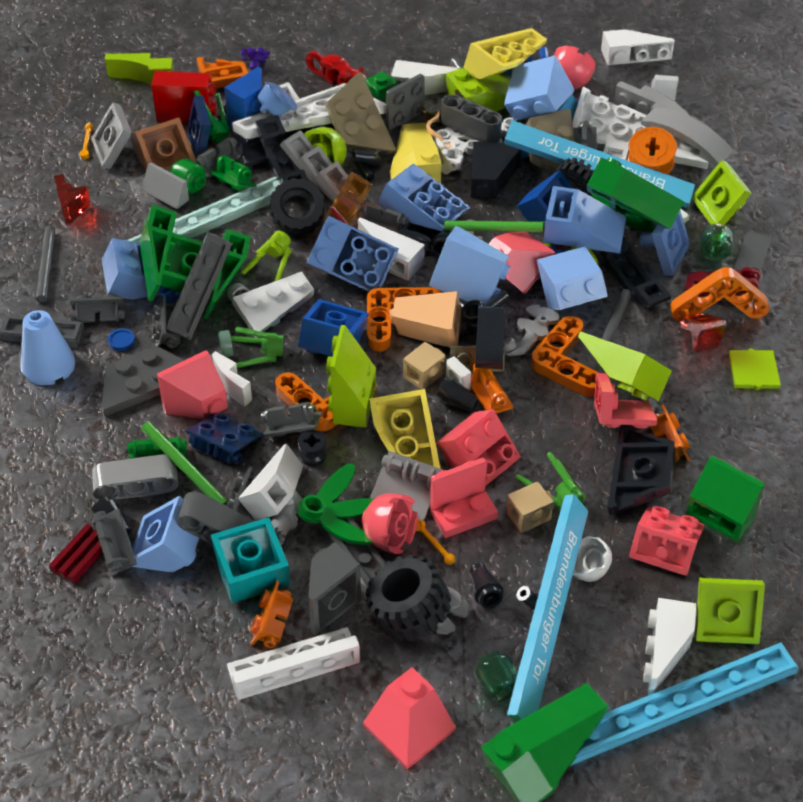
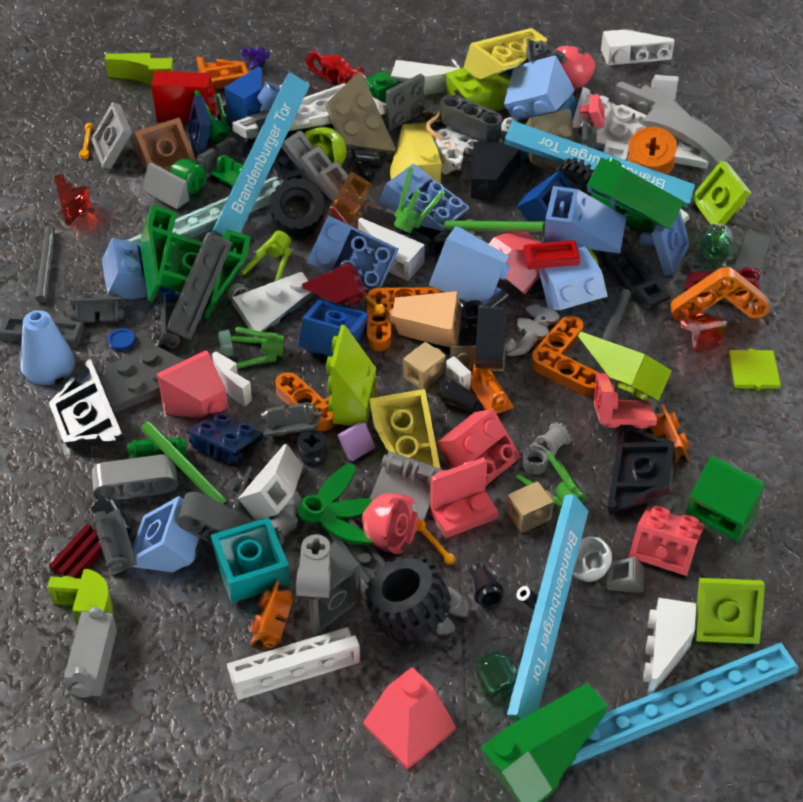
(81, 593): none -> lime brick
(86, 412): none -> wing
(90, 653): none -> light grey brick
(262, 156): none -> medium azure tile
(314, 568): none -> light grey piece
(339, 285): none -> dark red slope
(356, 441): none -> lavender tile
(379, 308): none -> light orange hinge
(406, 216): none -> bright green plant
(541, 50): none -> dark grey hinge
(542, 445): none -> light grey connector
(551, 254): none -> red tile
(594, 111): none -> coral tile
(626, 576): none -> light grey slope

